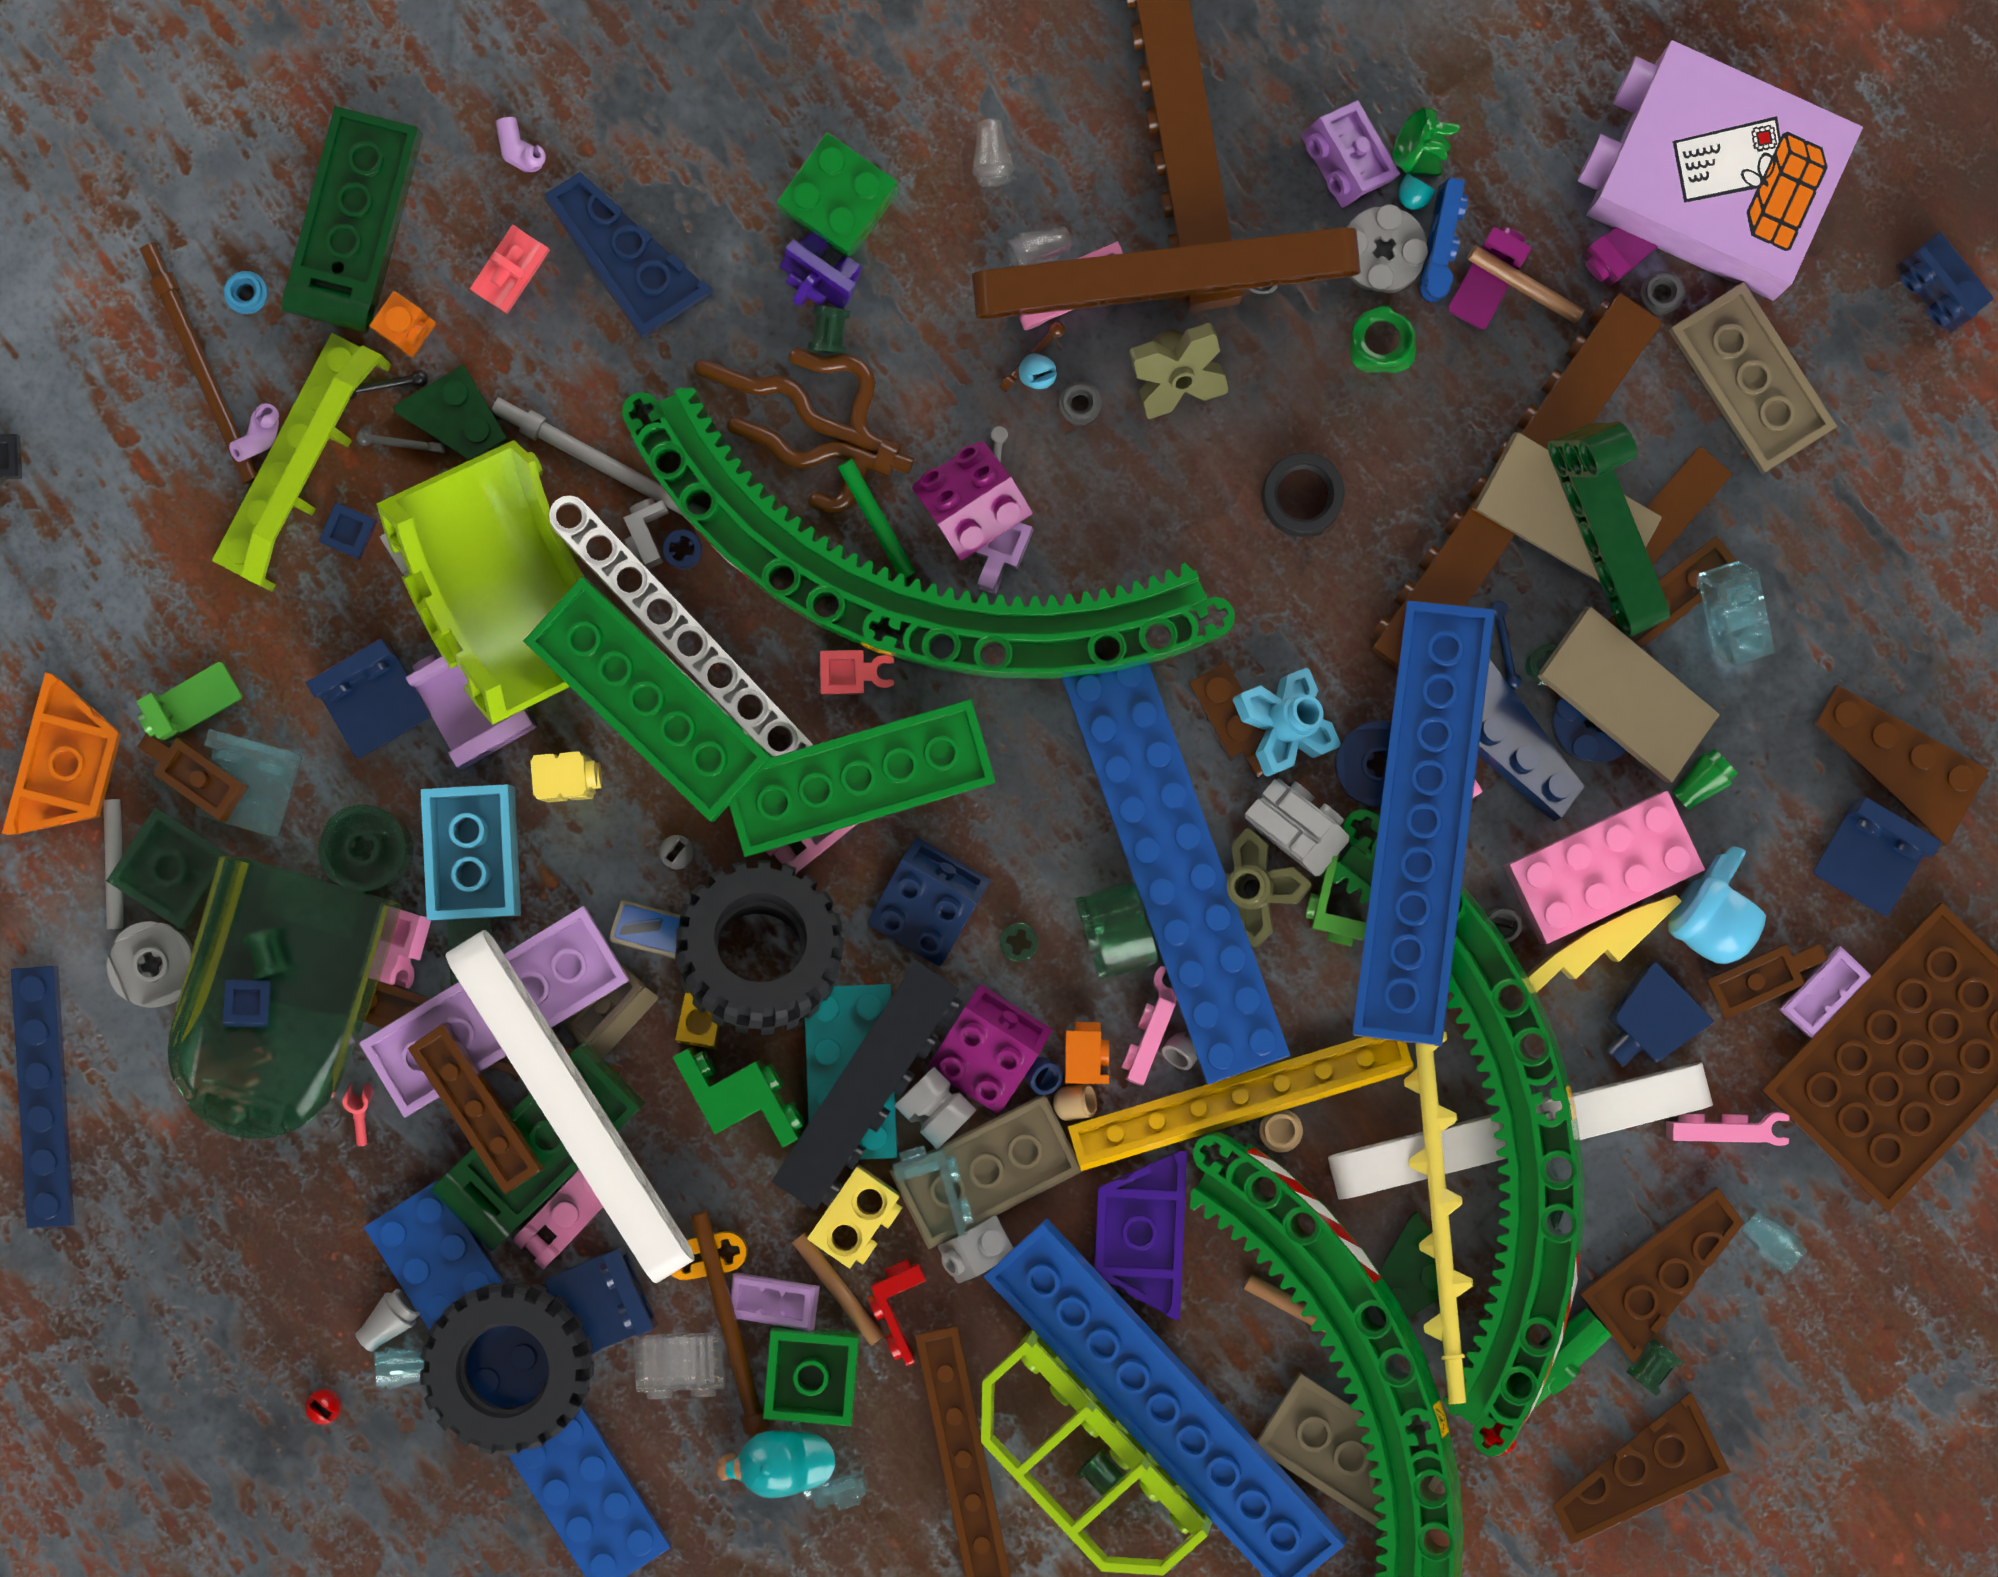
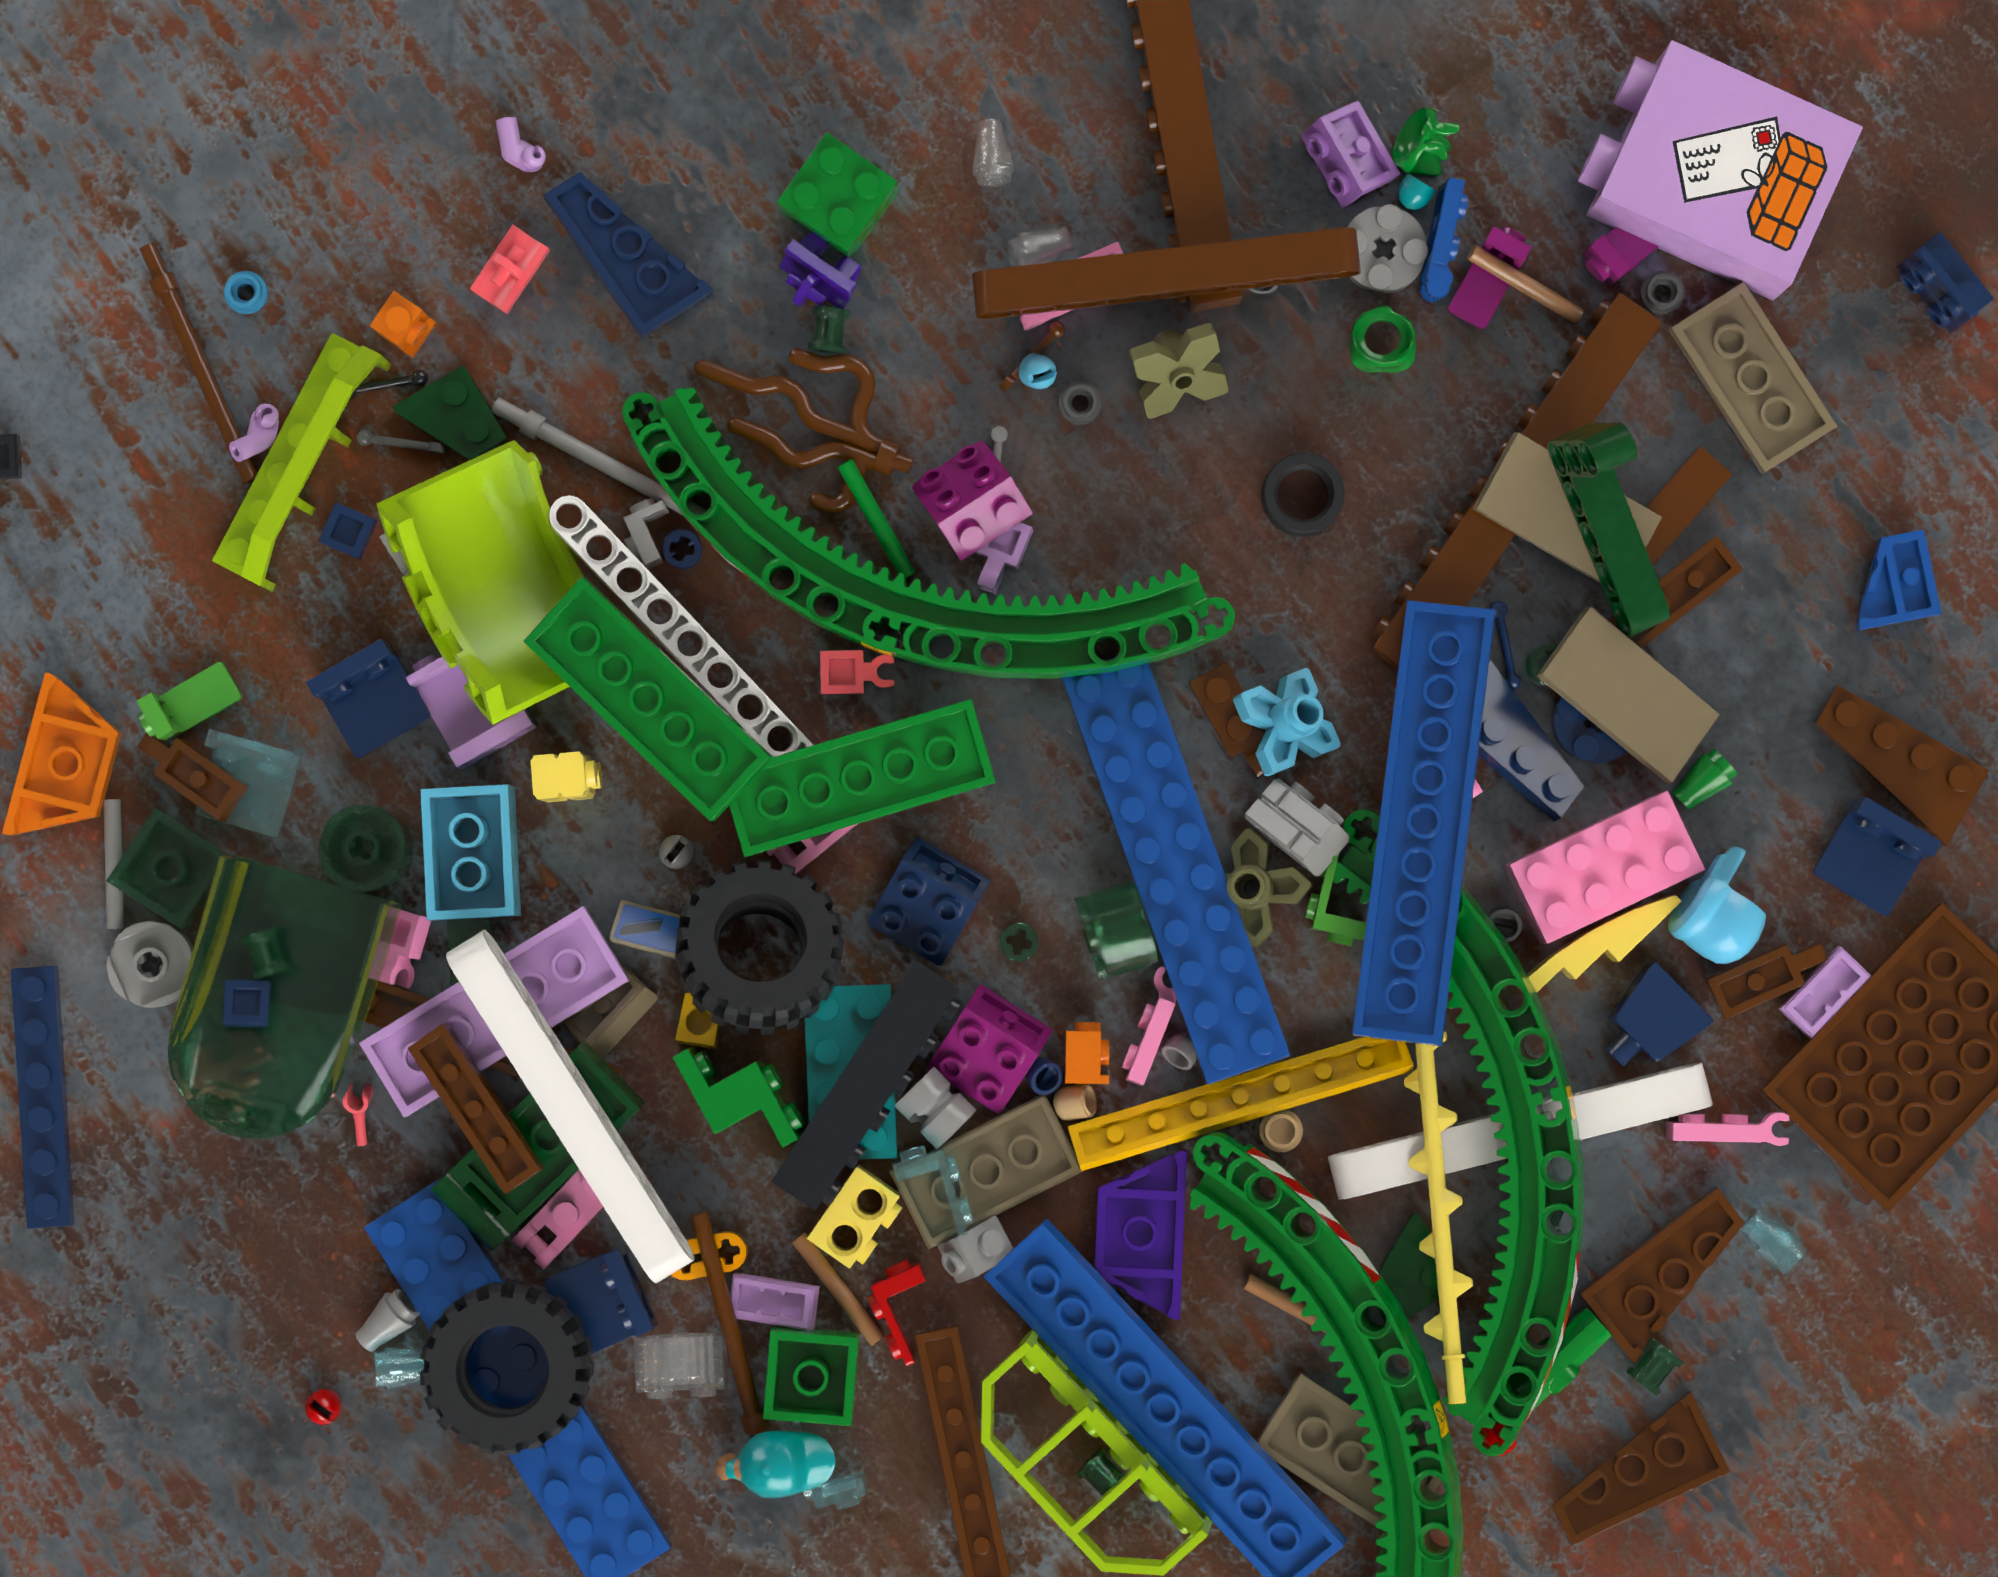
(352, 219): dark green hinge -> none
(1352, 760): dark blue plate -> none
(1736, 613): clear light blue brick -> none
(1899, 583): none -> blue wing

